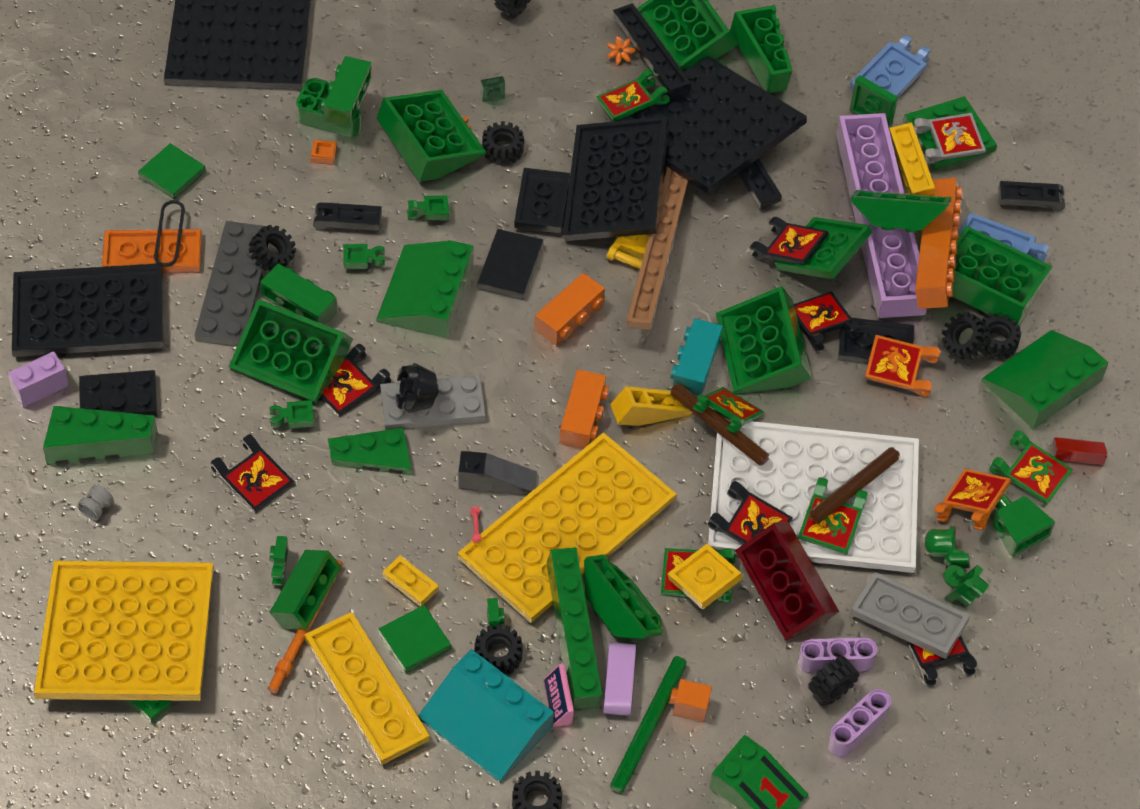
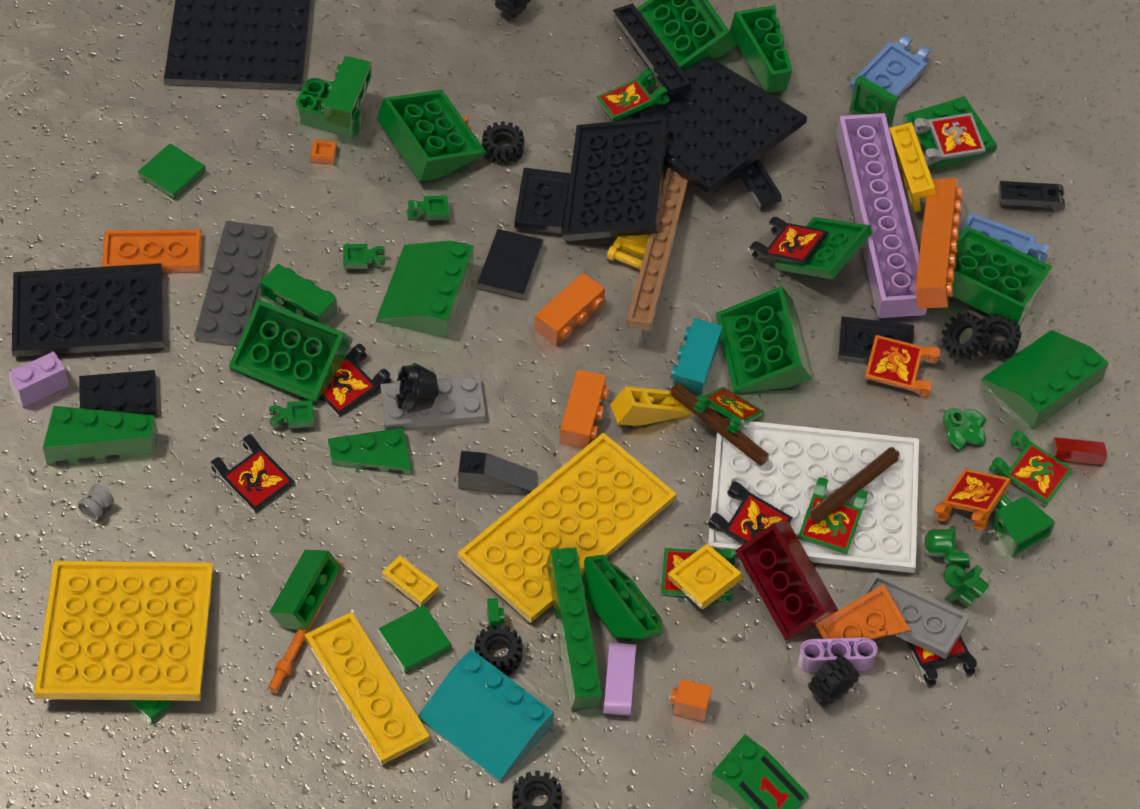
(179, 232): black piece -> none
(278, 240): black tyre -> none
(279, 555): green plate -> none
(347, 216): black plate -> none
(475, 512): coral hinge -> none
(493, 88): clear green plate -> none
(559, 696): slope -> none
(620, 46): orange plant -> none
(648, 724): green axle -> none
(824, 315): flag -> none
(863, 712): lavender beam -> none
(867, 617): none -> orange wing
(899, 210): green wedge -> none
(966, 427): none -> green plate

